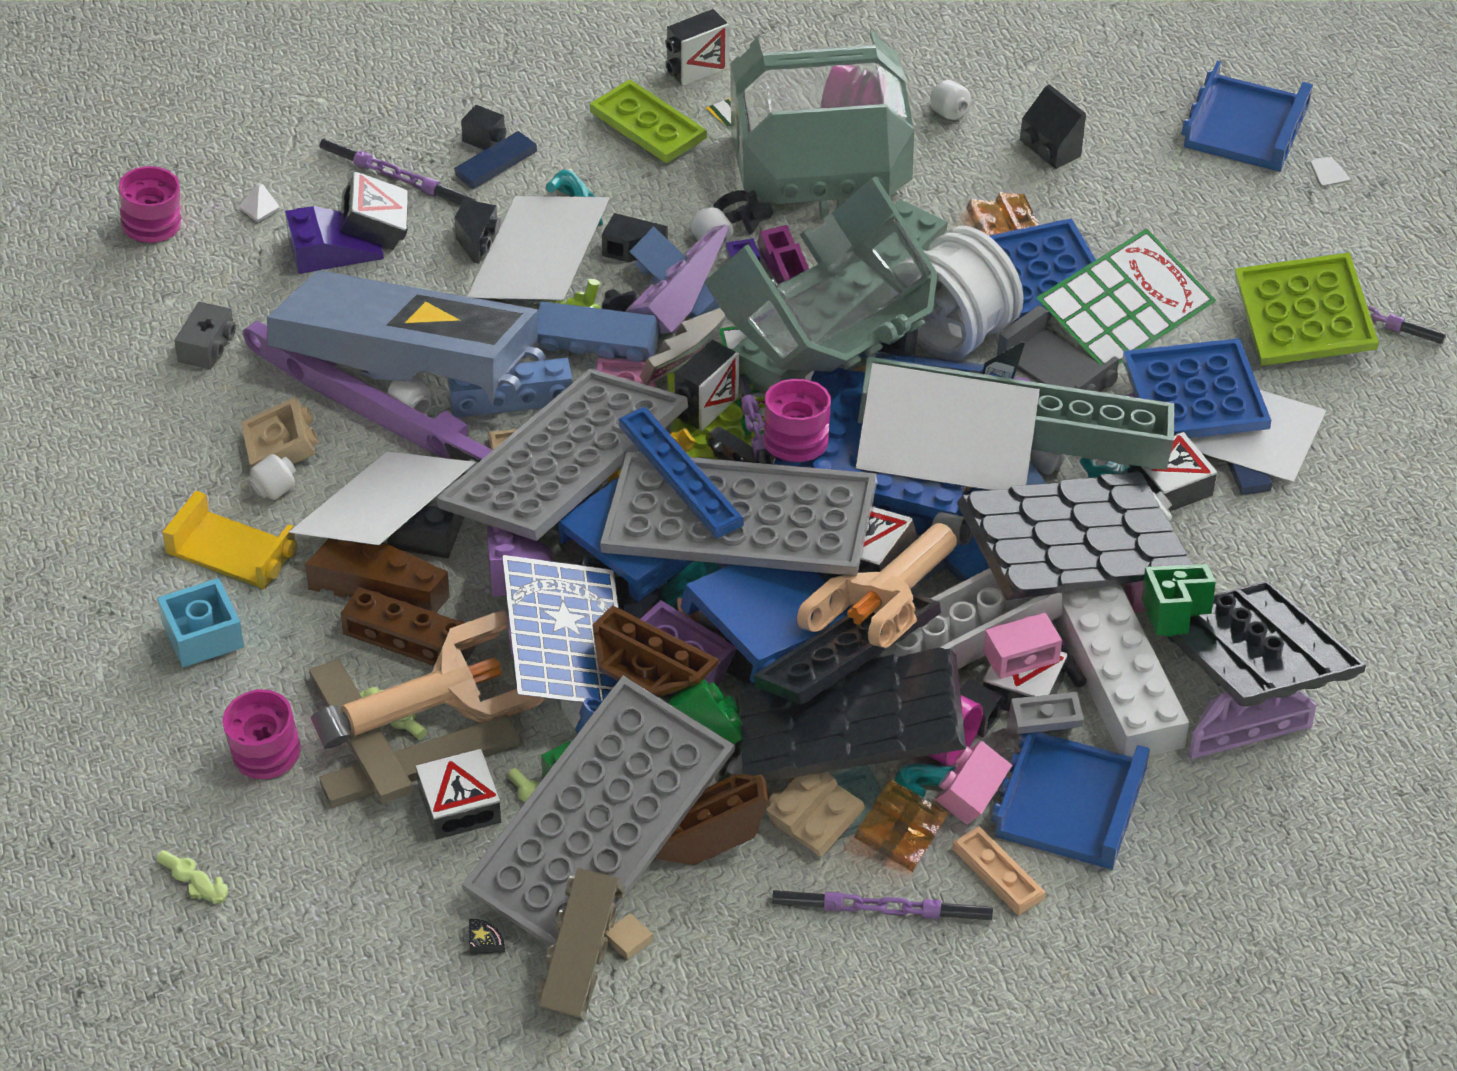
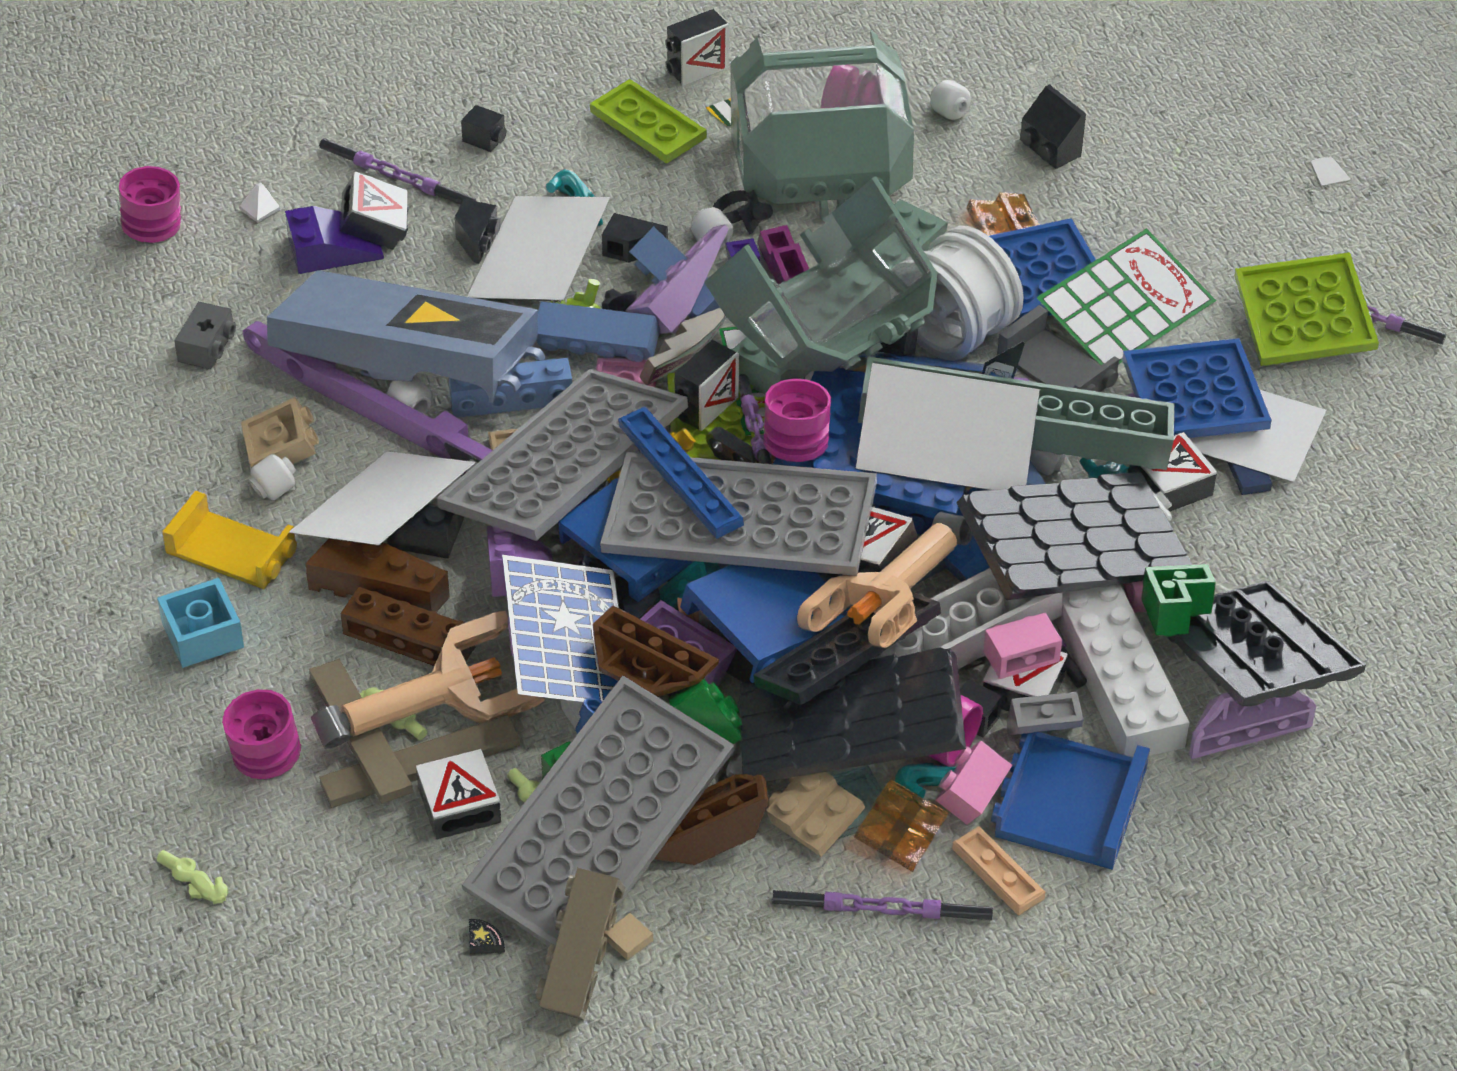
(495, 159): dark blue tile -> none
(1245, 120): blue panel -> none

